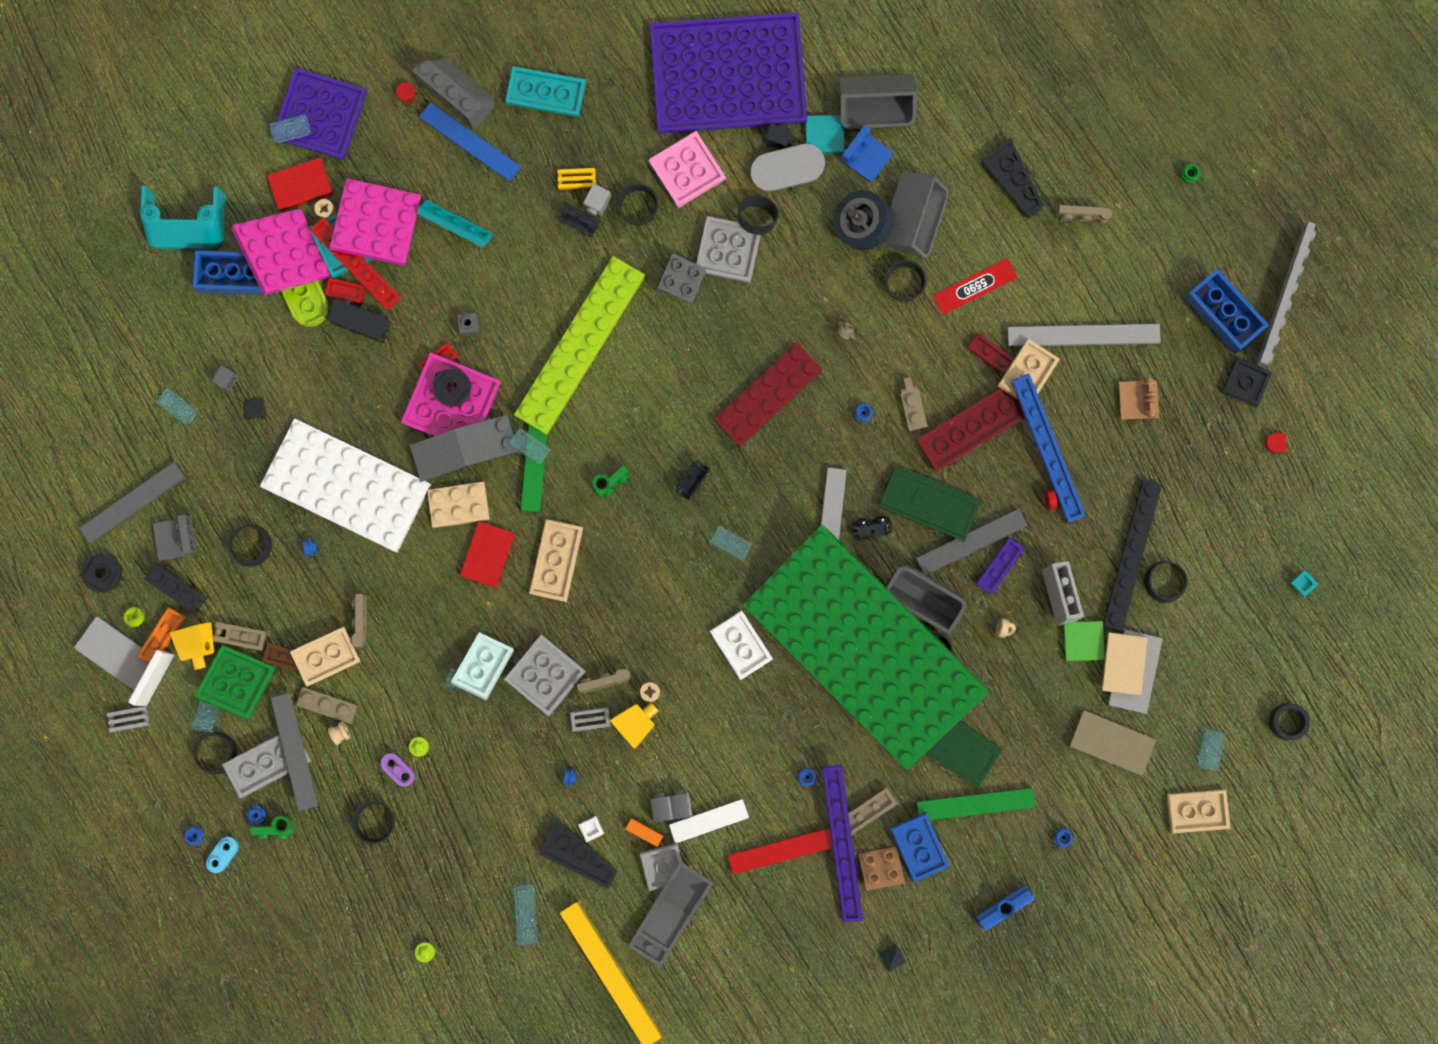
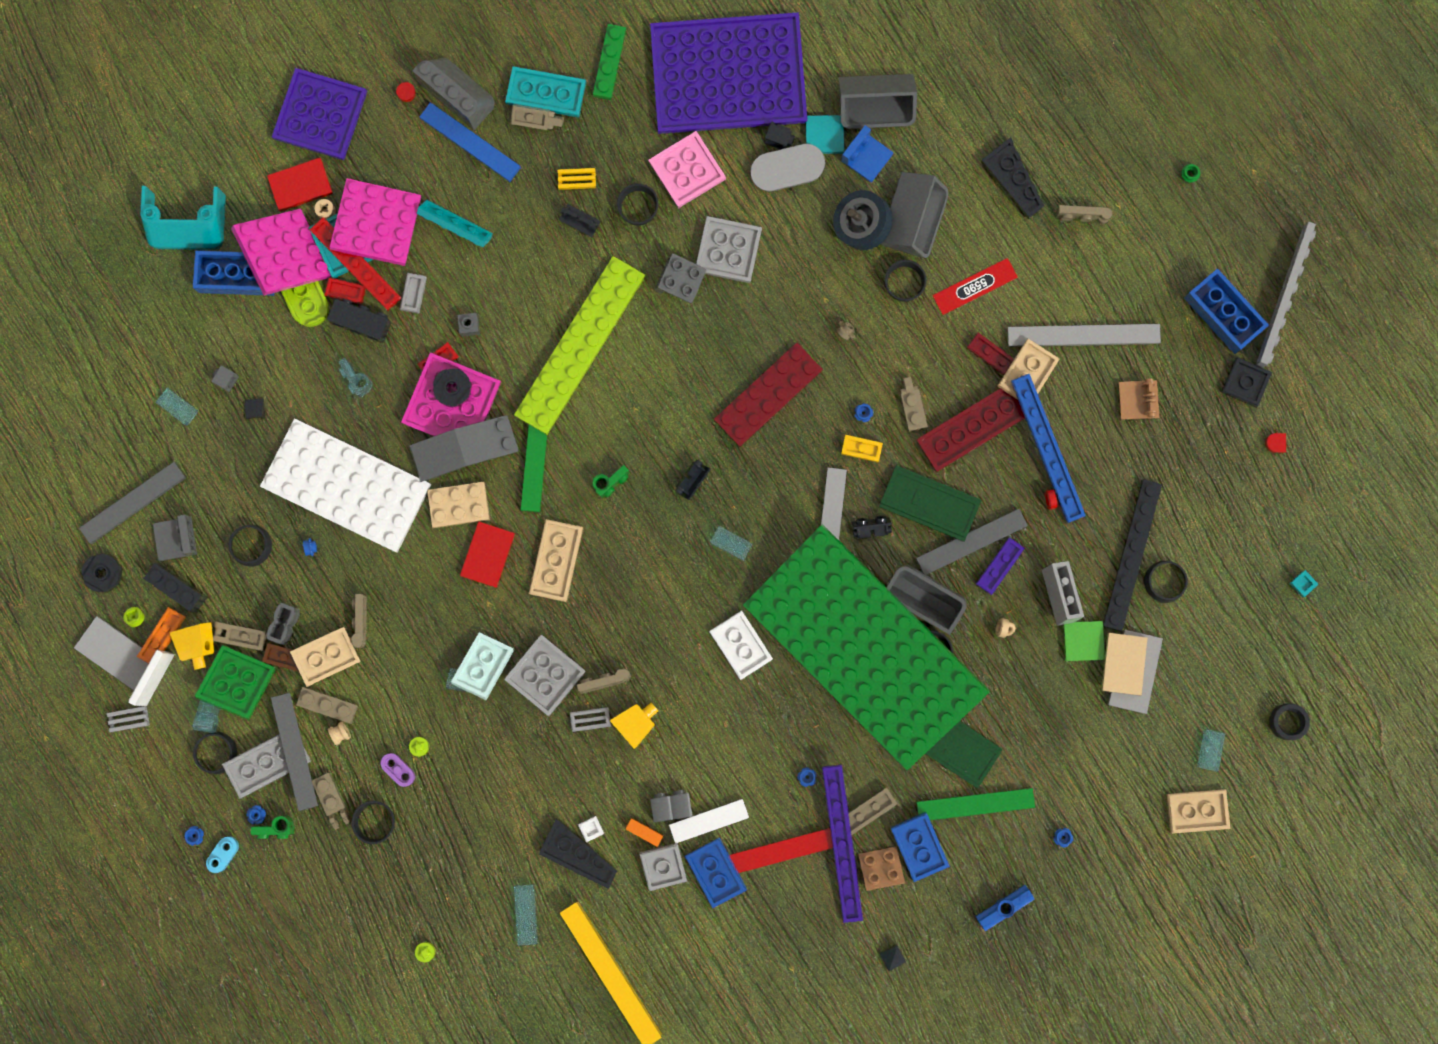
(284, 619): none -> dark grey brick
(290, 128): clear light blue plate -> none
(330, 799): none -> dark tan hinge
(347, 371): none -> clear light blue plate
(413, 293): none -> light grey tile
(529, 446): clear light blue plate -> none
(535, 117): none -> dark tan hinge
(569, 777): blue plate -> none
(597, 200): light grey brick -> none
(609, 62): none -> green plate
(651, 694): tan wheel -> none
(670, 914): dark grey windscreen -> none
(716, 872): none -> blue tile
(762, 202): black tyre -> none
(861, 448): none -> yellow plate
(1112, 743): dark tan tile -> none

